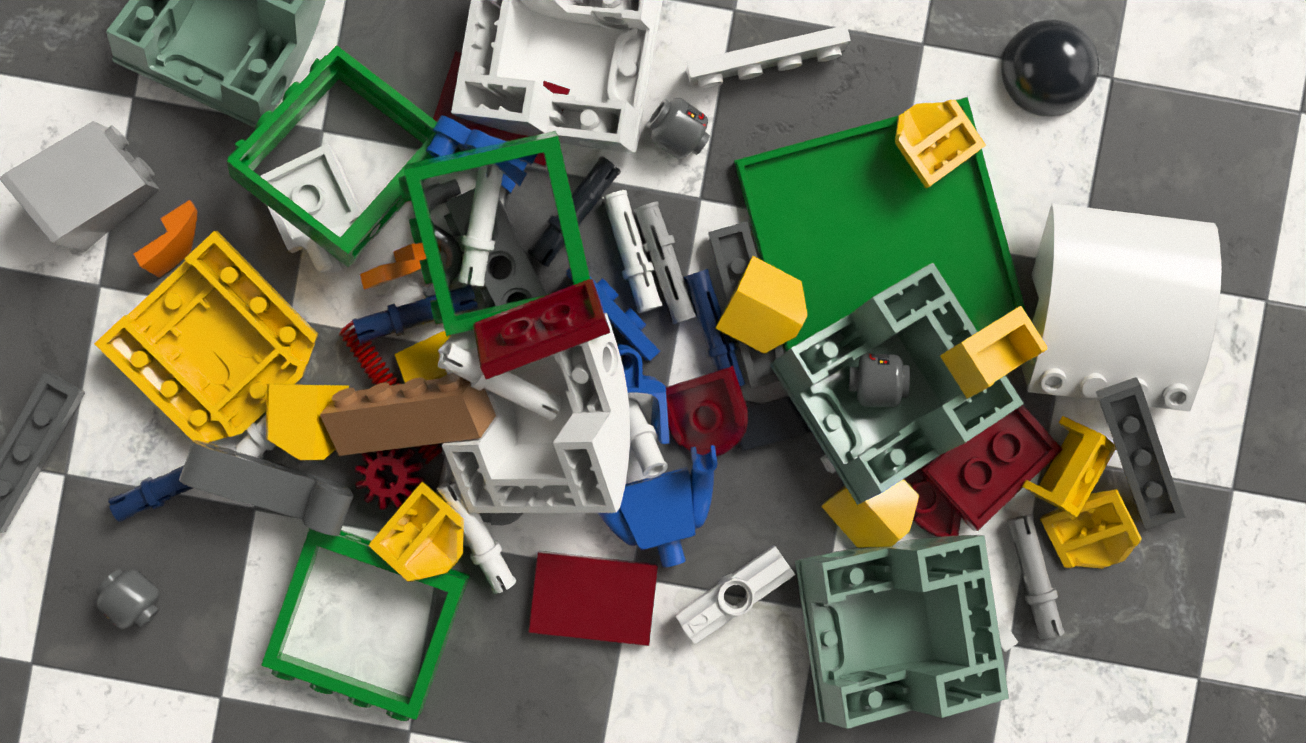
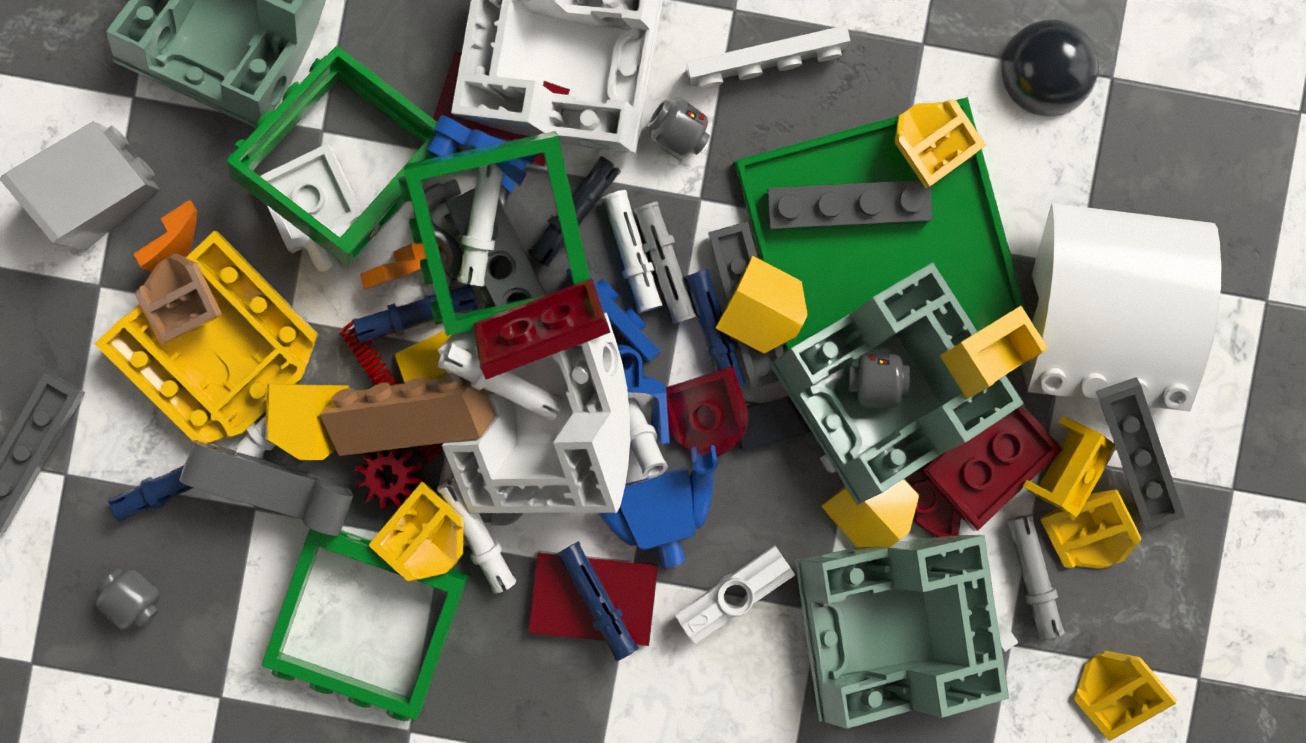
(176, 298): none -> medium nougat slope
(597, 601): none -> dark blue pin
(848, 205): none -> dark grey plate
(1120, 693): none -> yellow slope

